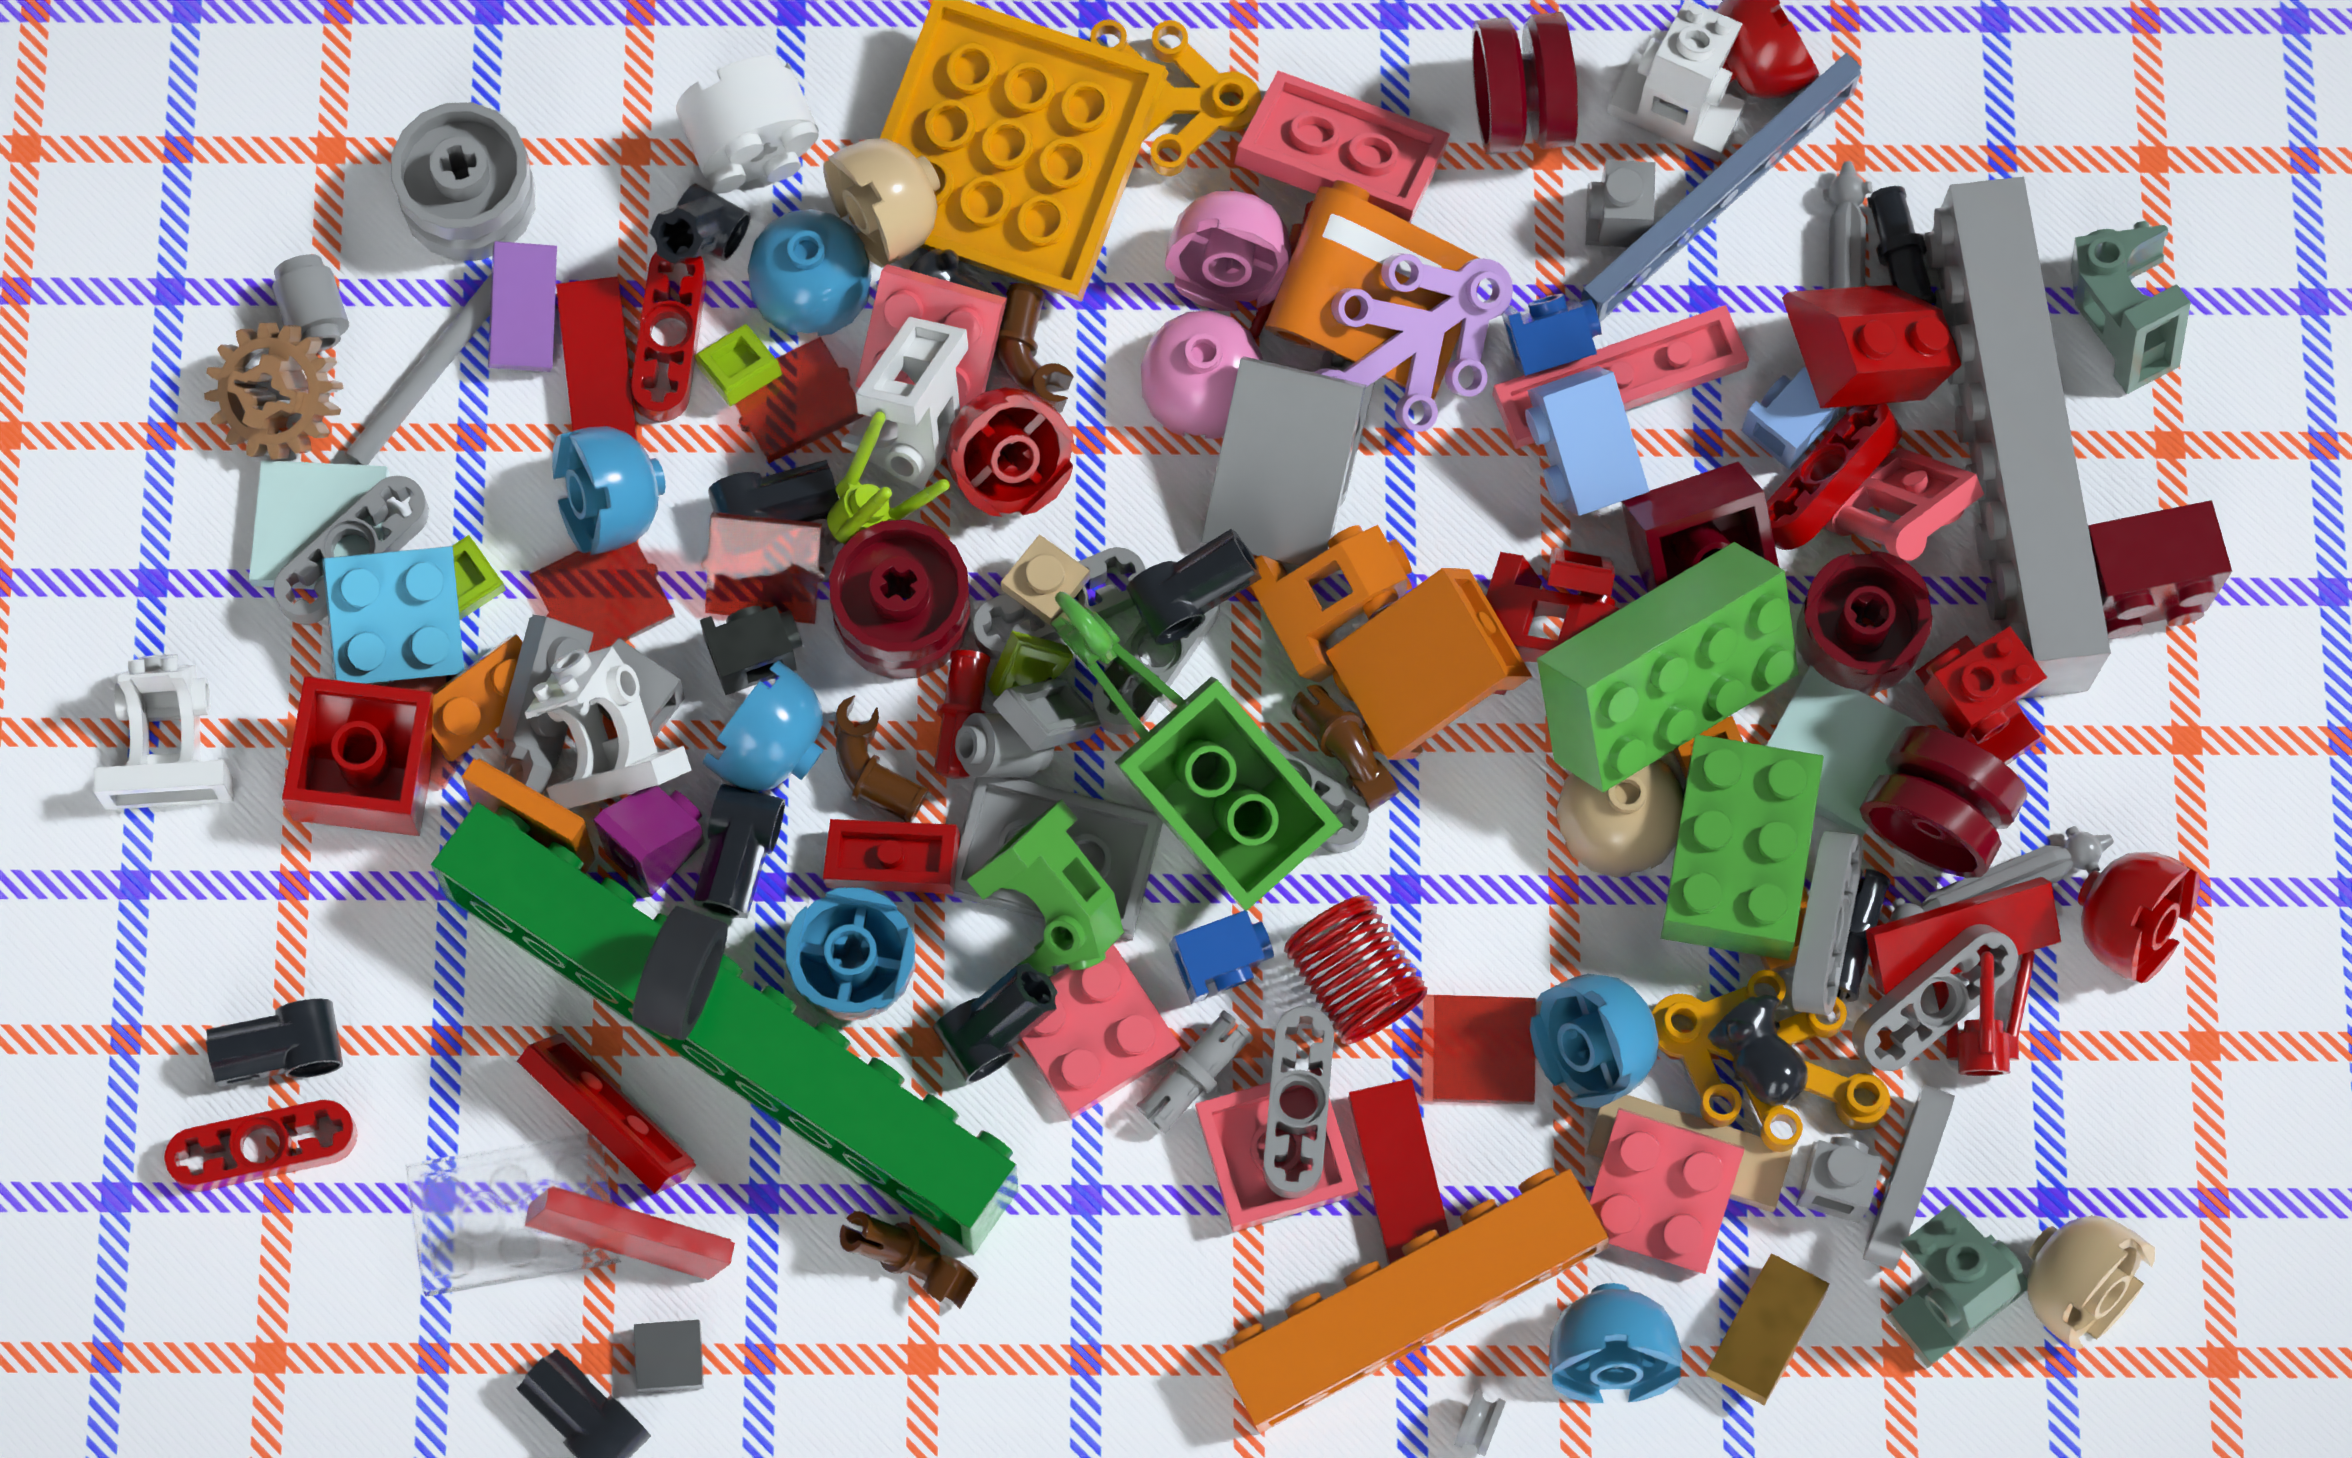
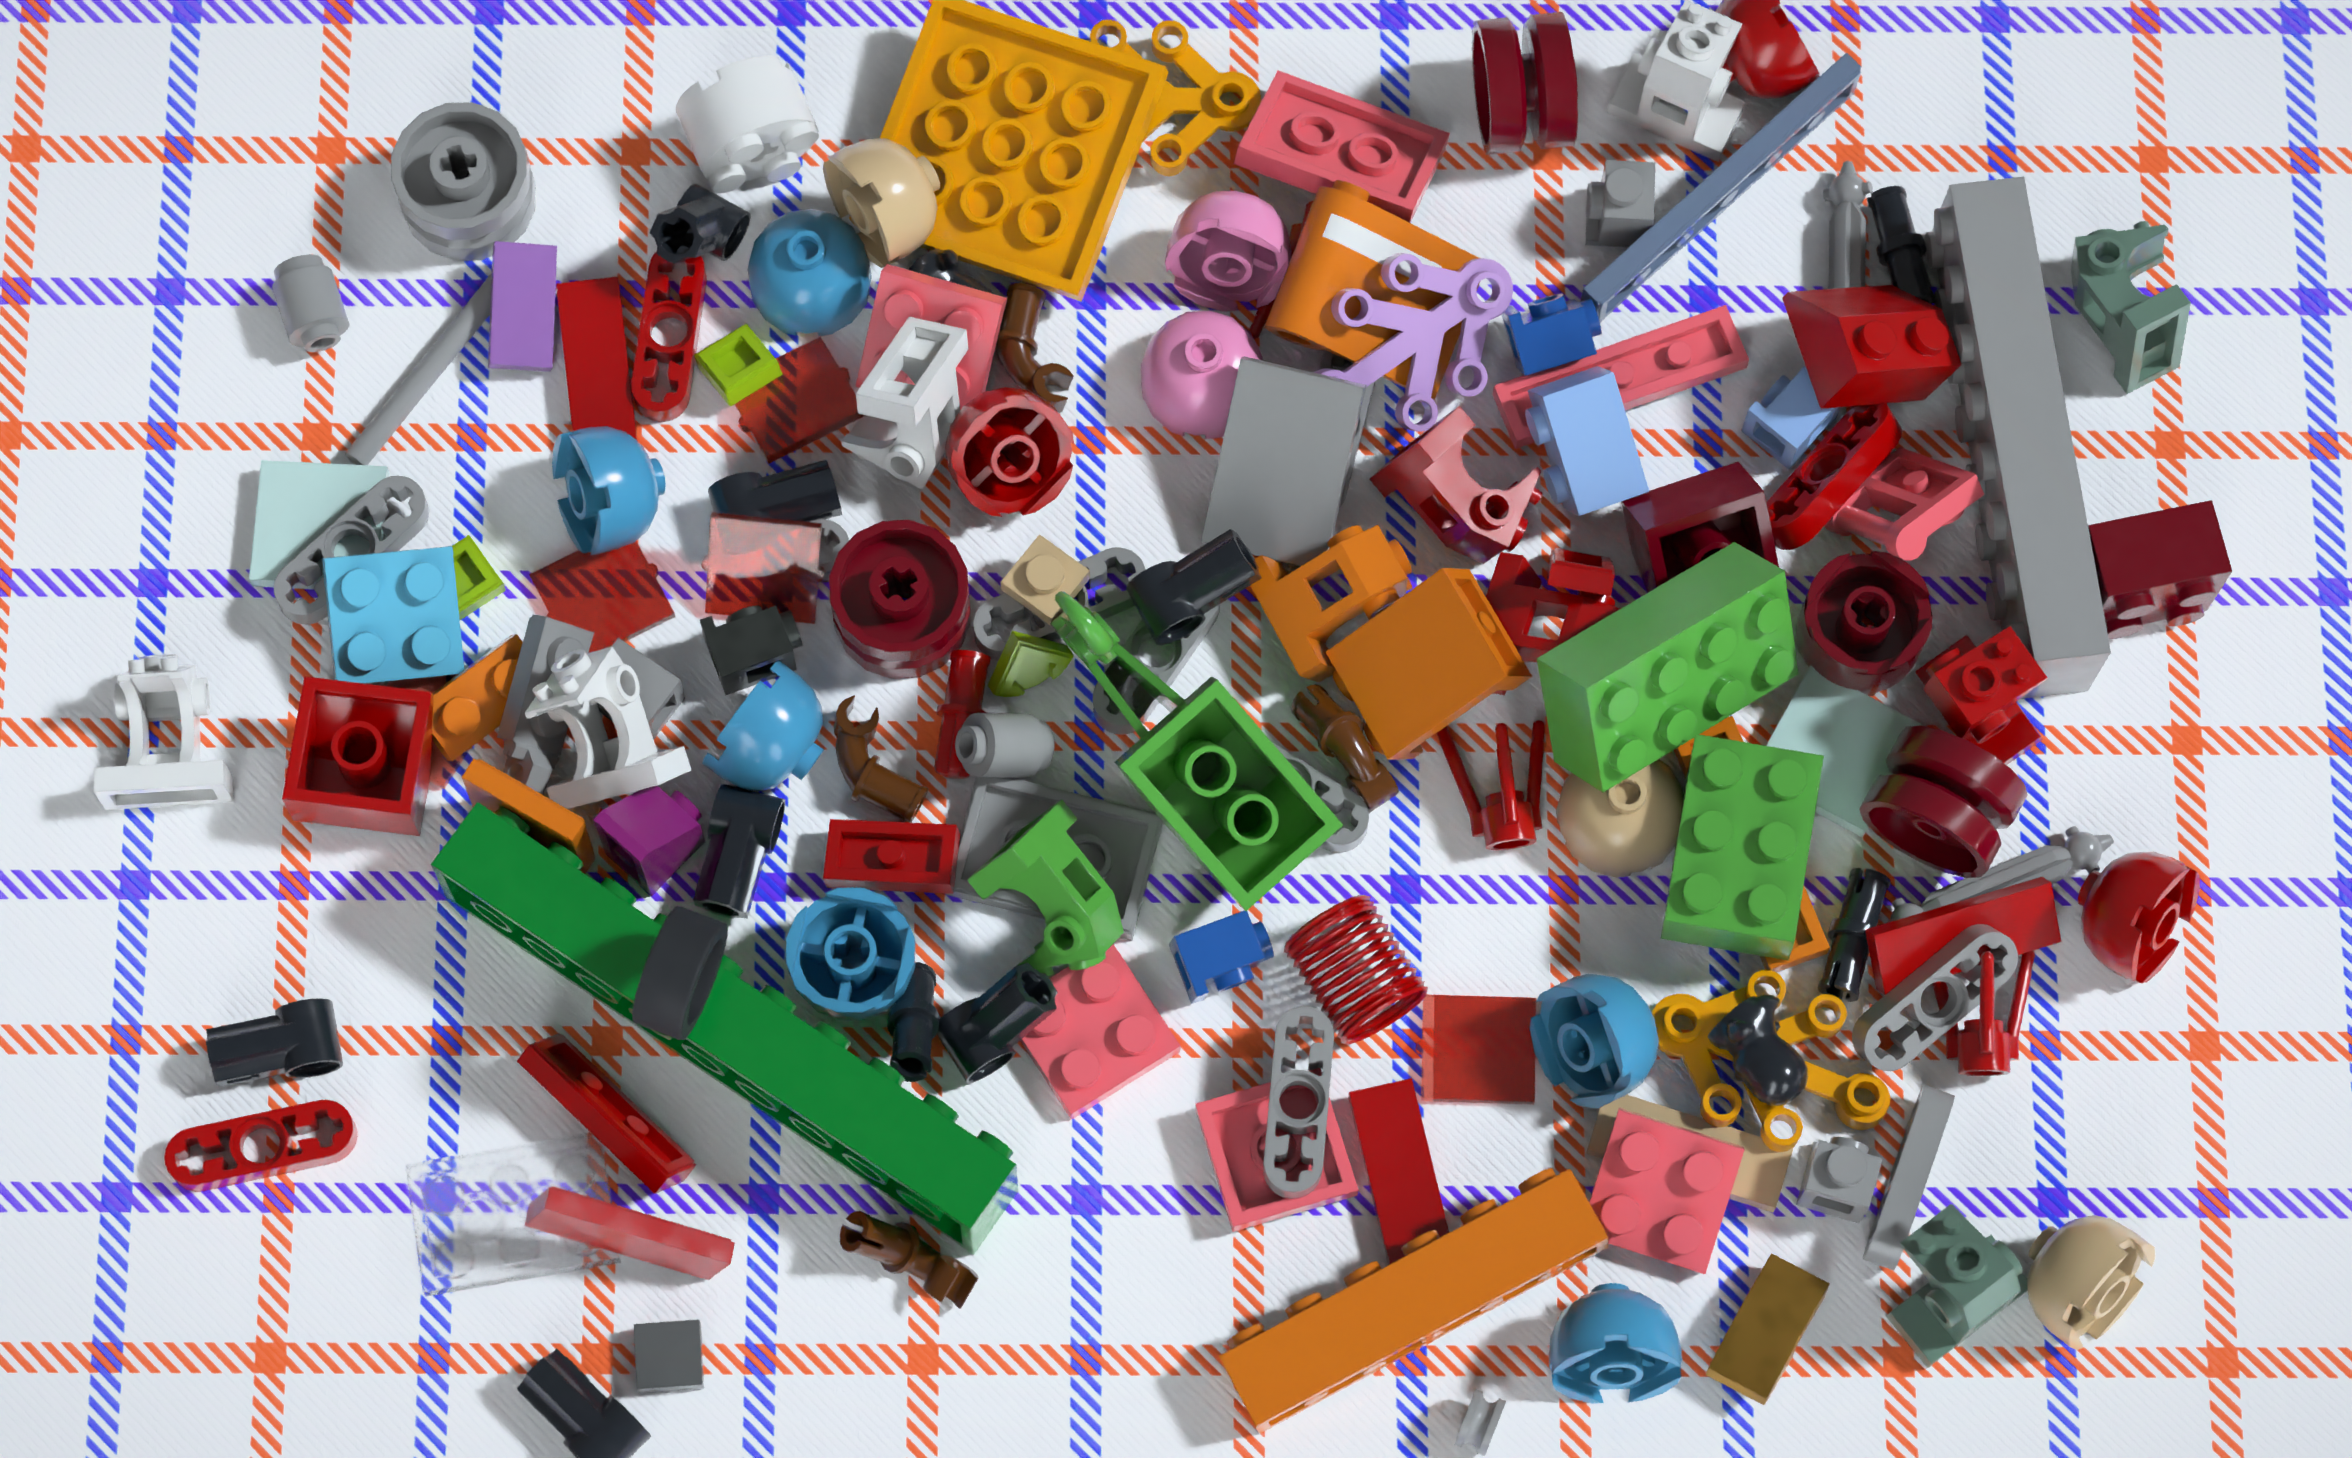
(254, 410): medium nougat gear -> none
(866, 503): lime plant -> none
(913, 1025): none -> black pin
(1047, 713): light grey tile -> none
(1194, 1071): light grey pin -> none
(1450, 501): none -> red tile
(1507, 818): none -> red plant
(1827, 923): light grey beam -> none

